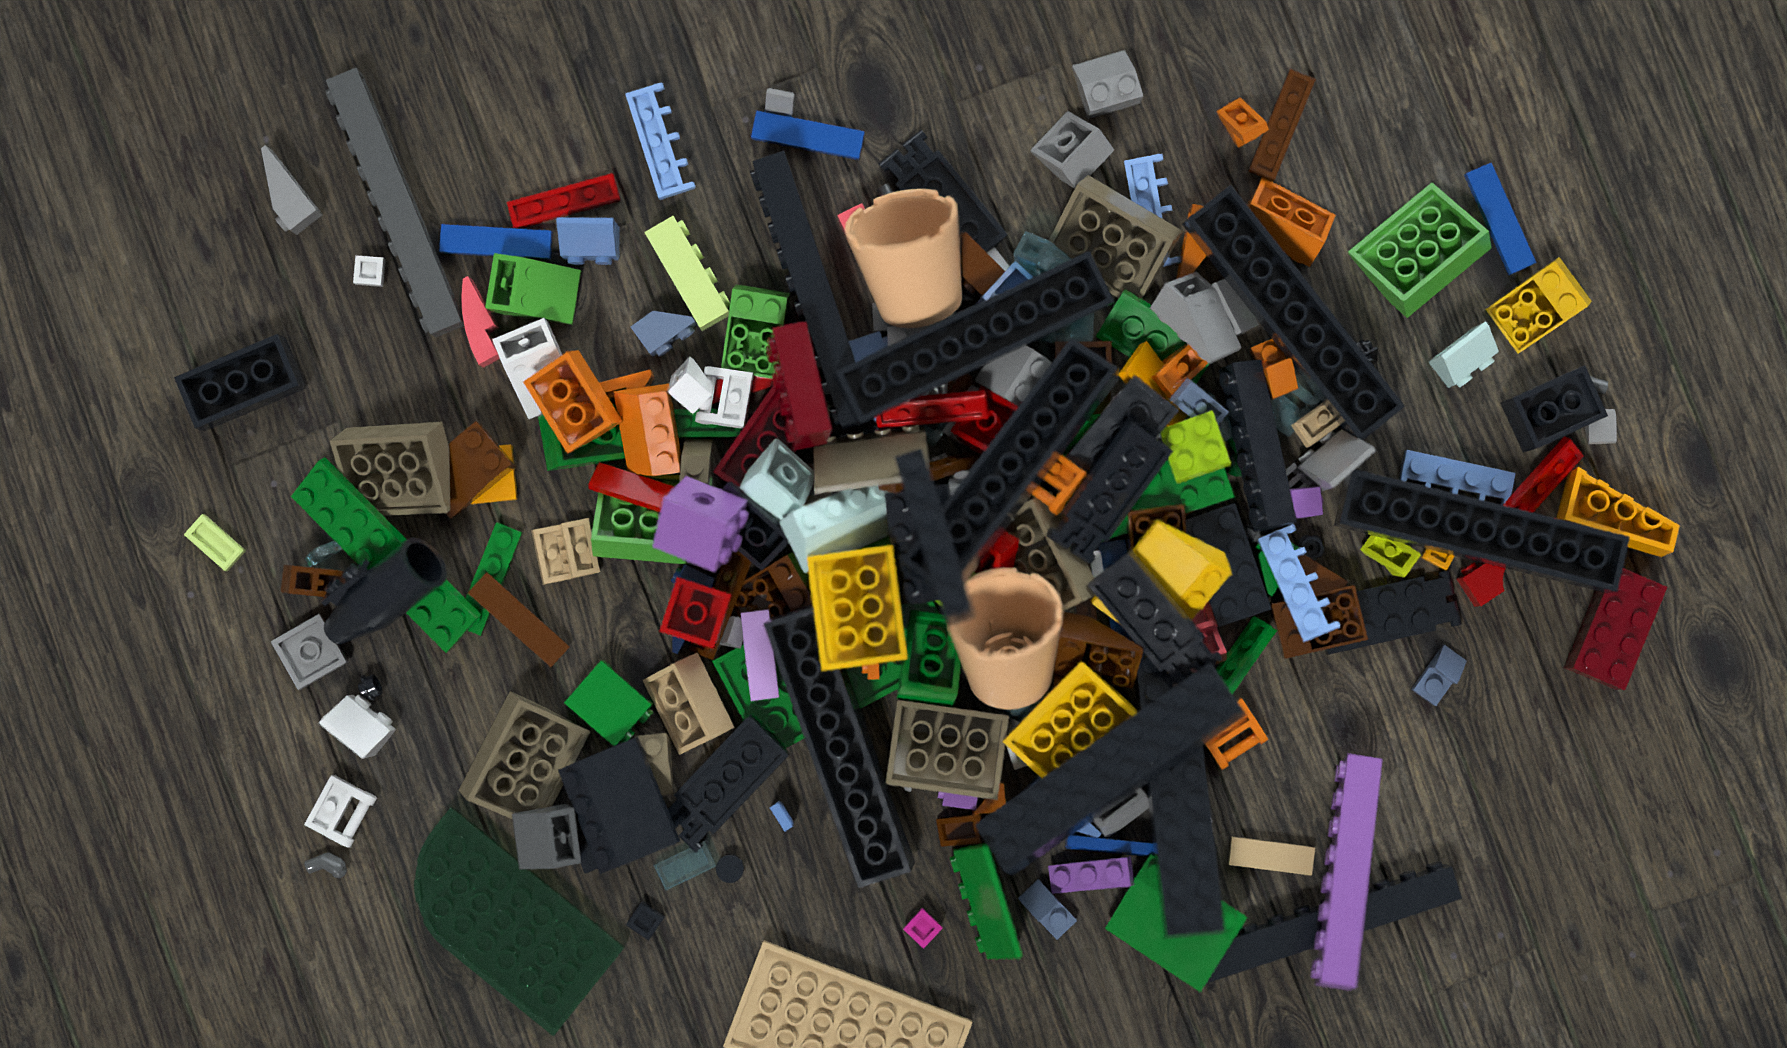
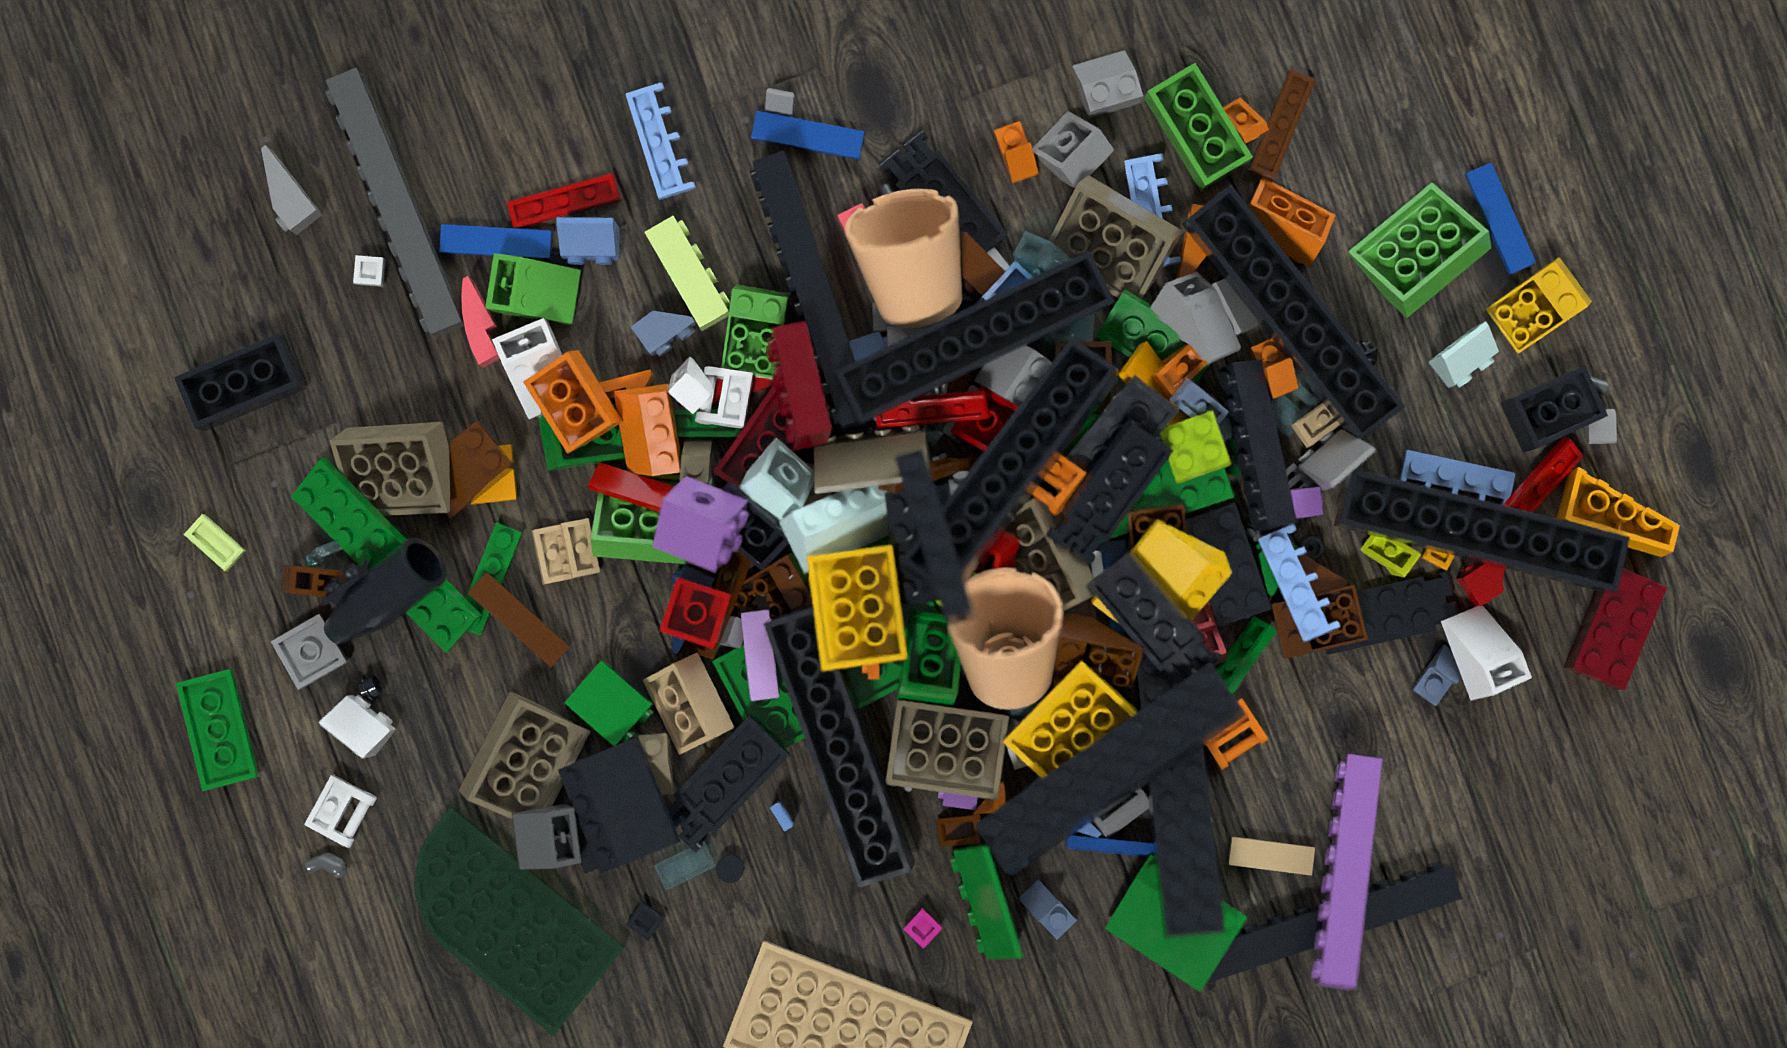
(217, 729): none -> green plate
(1016, 152): none -> orange slope
(1091, 875): medium lavender plate -> none
(1198, 127): none -> bright green brick
(1484, 653): none -> white slope

